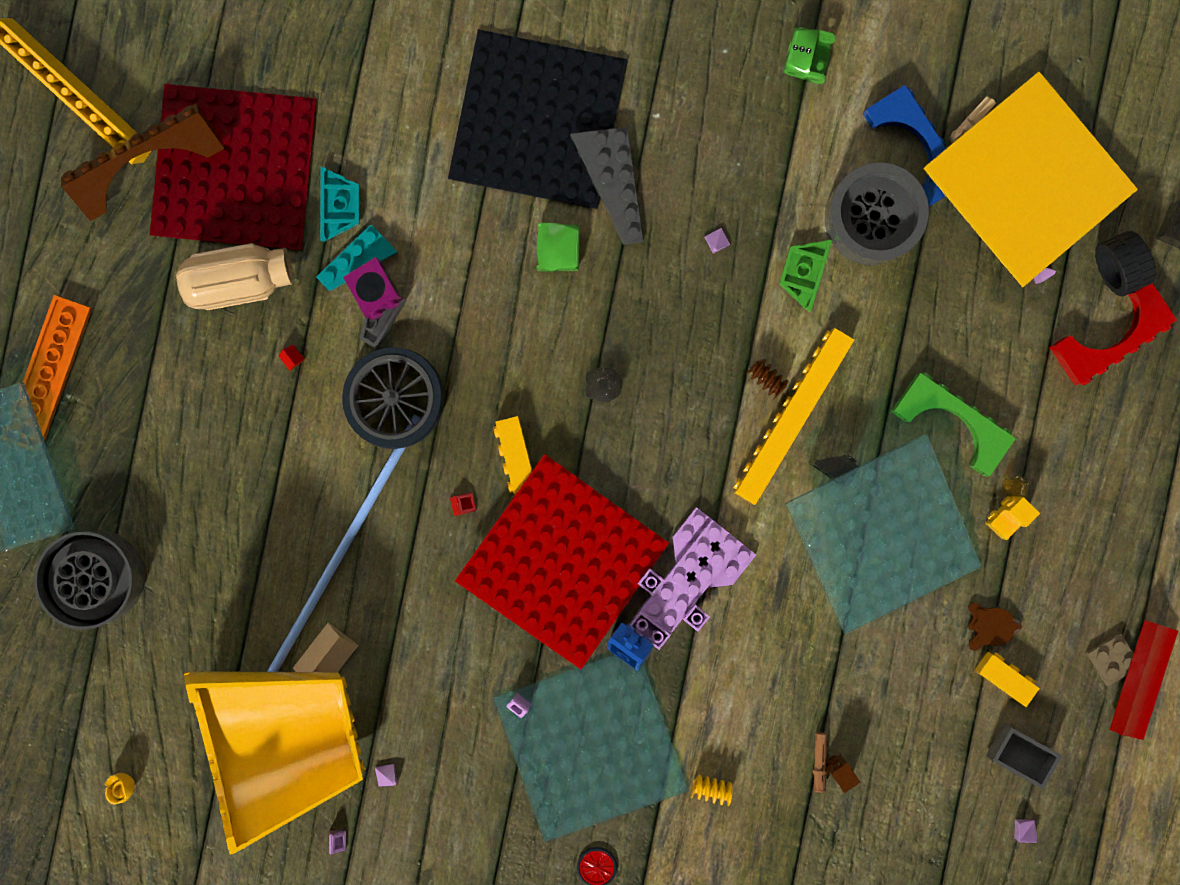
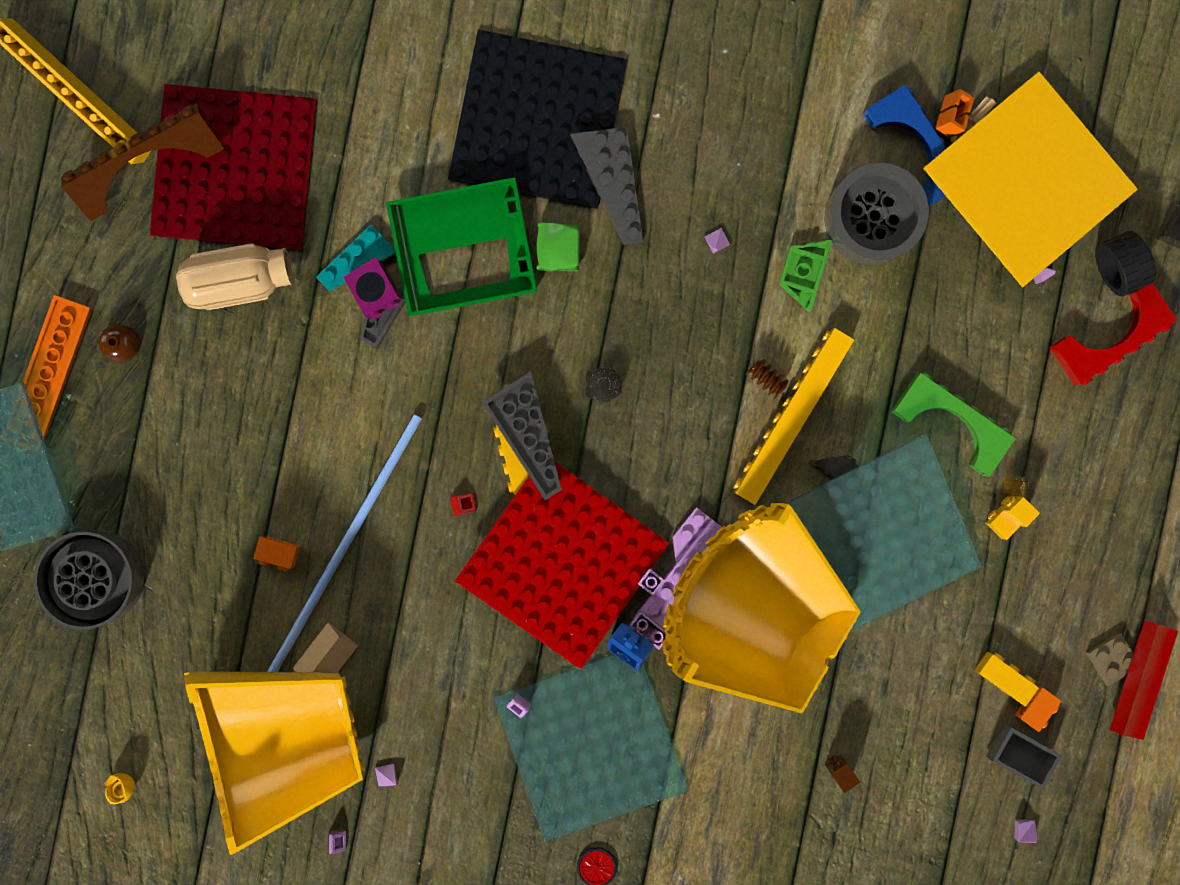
(119, 343): none -> reddish brown cylinder
(276, 552): none -> orange brick
(291, 357): red slope -> none
(337, 204): teal wing -> none
(393, 398): wheel -> none
(453, 221): none -> green door
(521, 422): none -> dark grey wing
(712, 789): yellow piece -> none
(759, 612): none -> yellow cone
(809, 54): bright green piece -> none
(820, 762): medium nougat pin -> none
(955, 111): none -> orange piece
(992, 626): reddish brown tile -> none
(1039, 709): none -> orange brick

